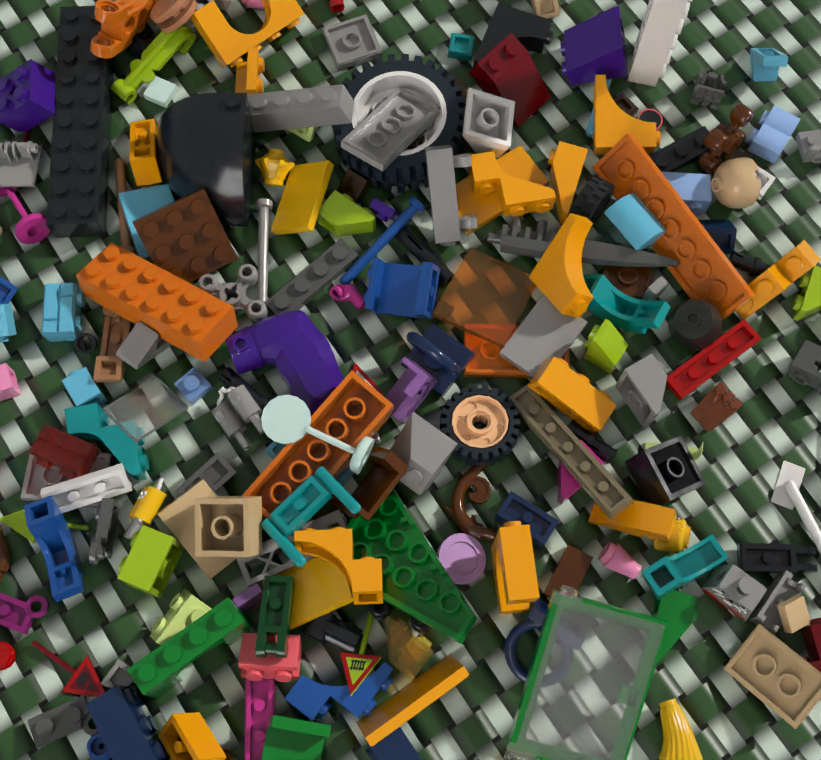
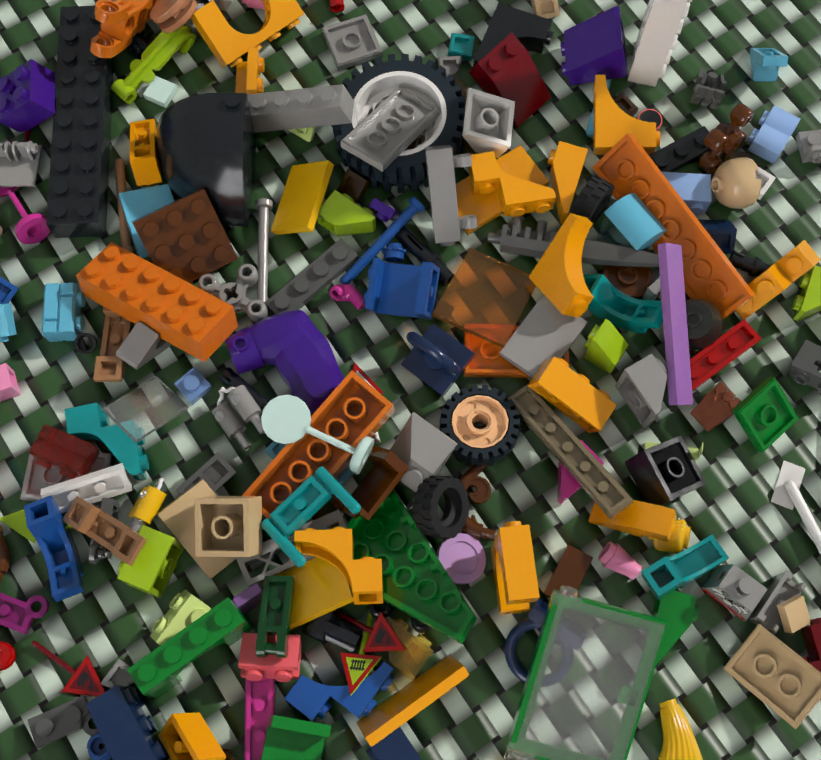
(83, 388): medium azure brick -> none
(105, 530): none -> medium nougat slope
(274, 167): yellow rock -> none
(381, 637): none -> piece
(393, 252): none -> blue plate
(410, 390): medium lavender panel -> none
(426, 505): none -> black tyre
(451, 64): none -> light grey tile
(518, 509): dark blue panel -> none
(597, 445): black pin -> none
(675, 324): none -> medium lavender tile
(765, 414): none -> green tile
(773, 558): black hinge -> none

